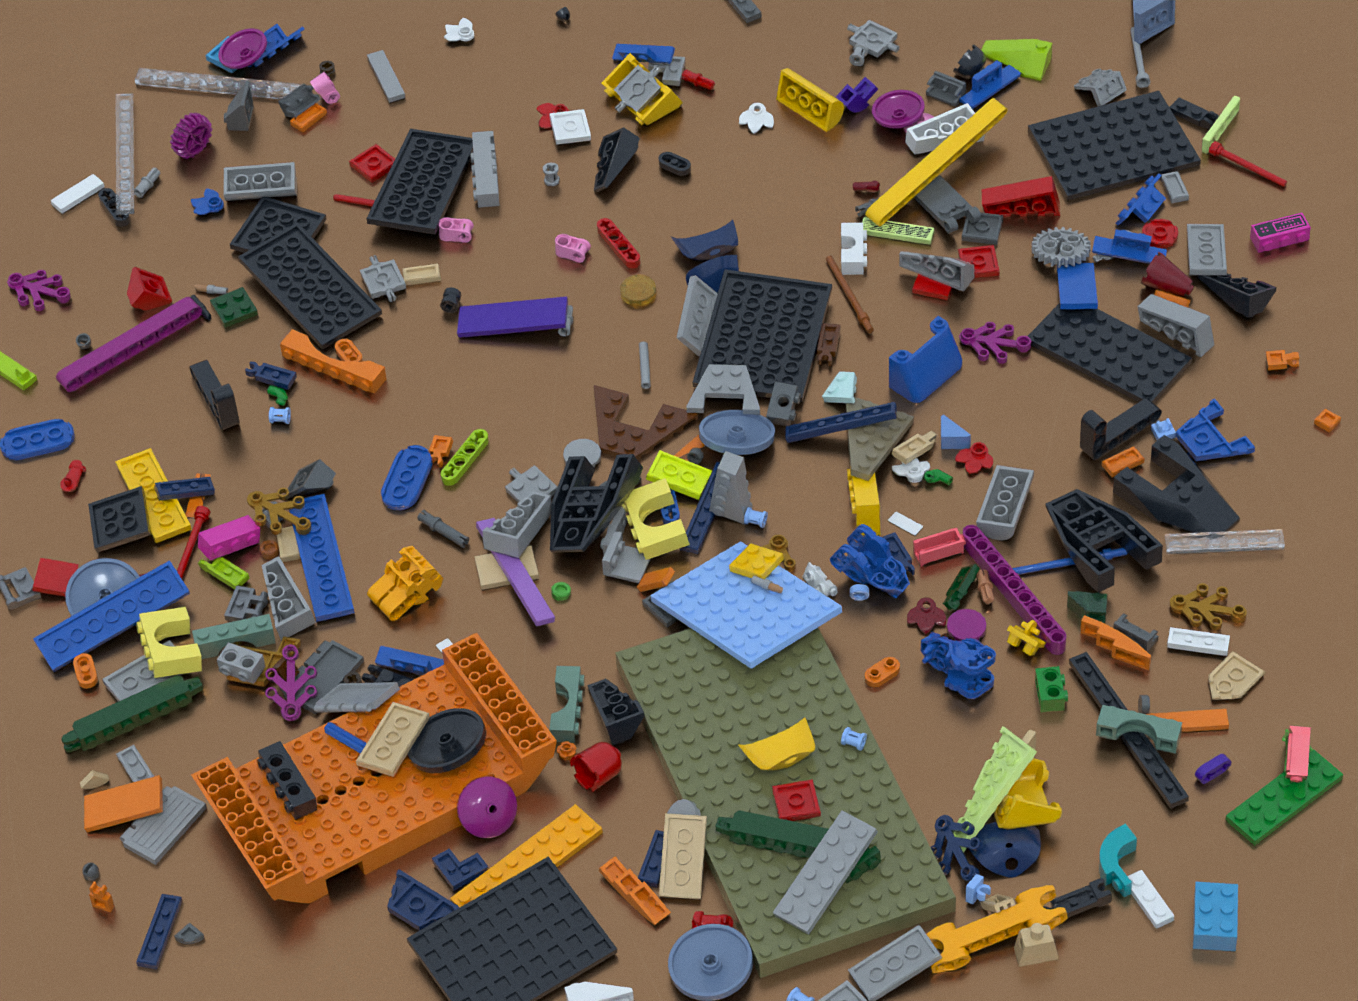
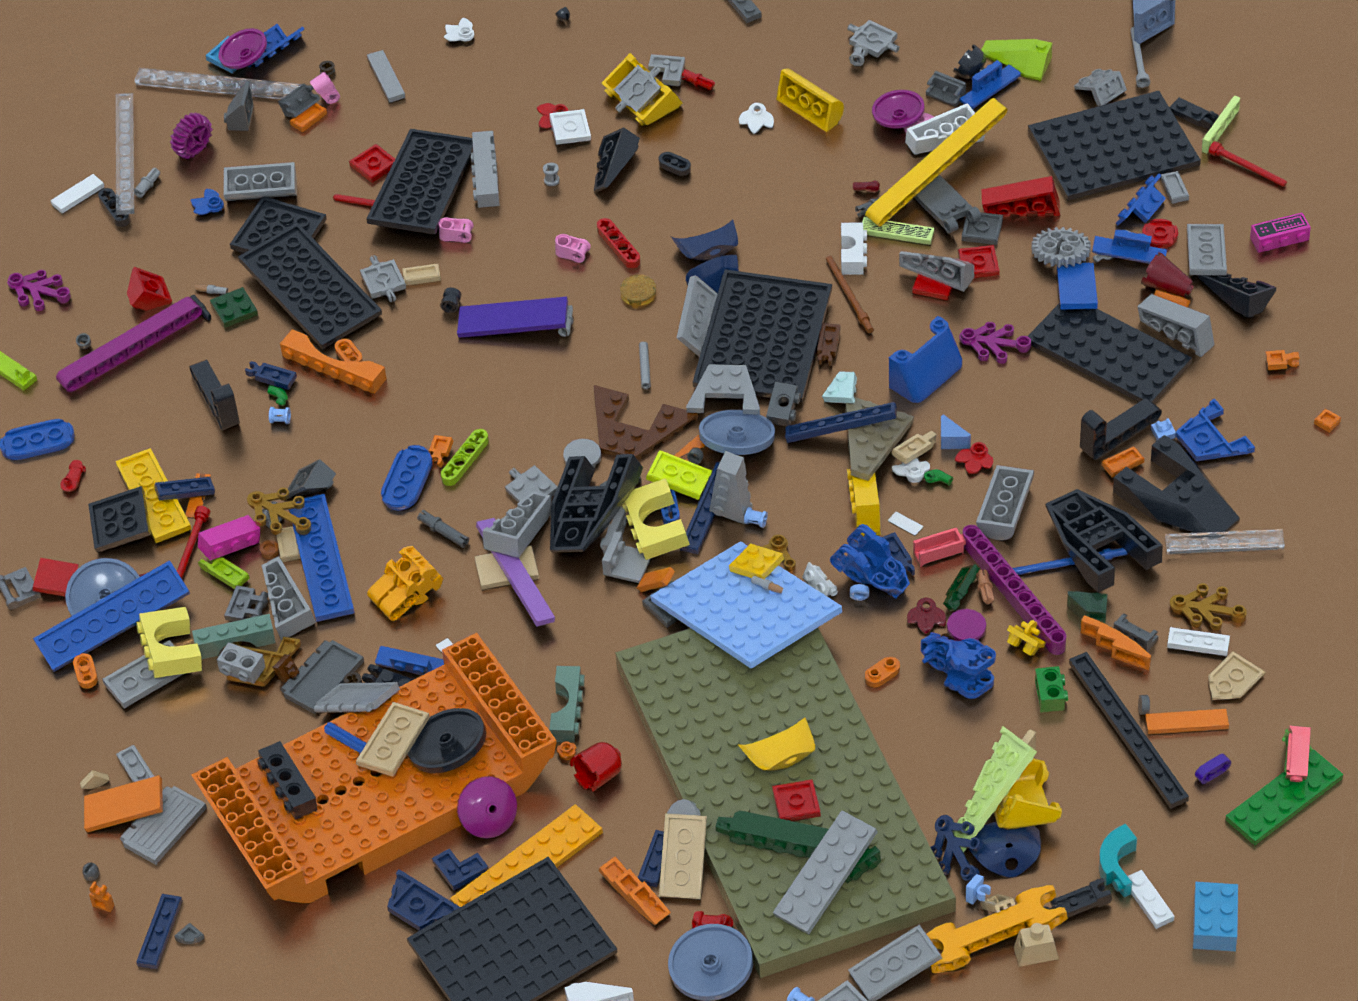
(131, 713): dark green hinge -> none
(291, 687): magenta plant -> none
(560, 591): bright green tile -> none
(617, 711): black wedge -> none
(644, 53): blue bracket -> none
(853, 738): light blue bush -> none
(857, 98): dark purple brick -> none
(1116, 721): sand green arch -> none

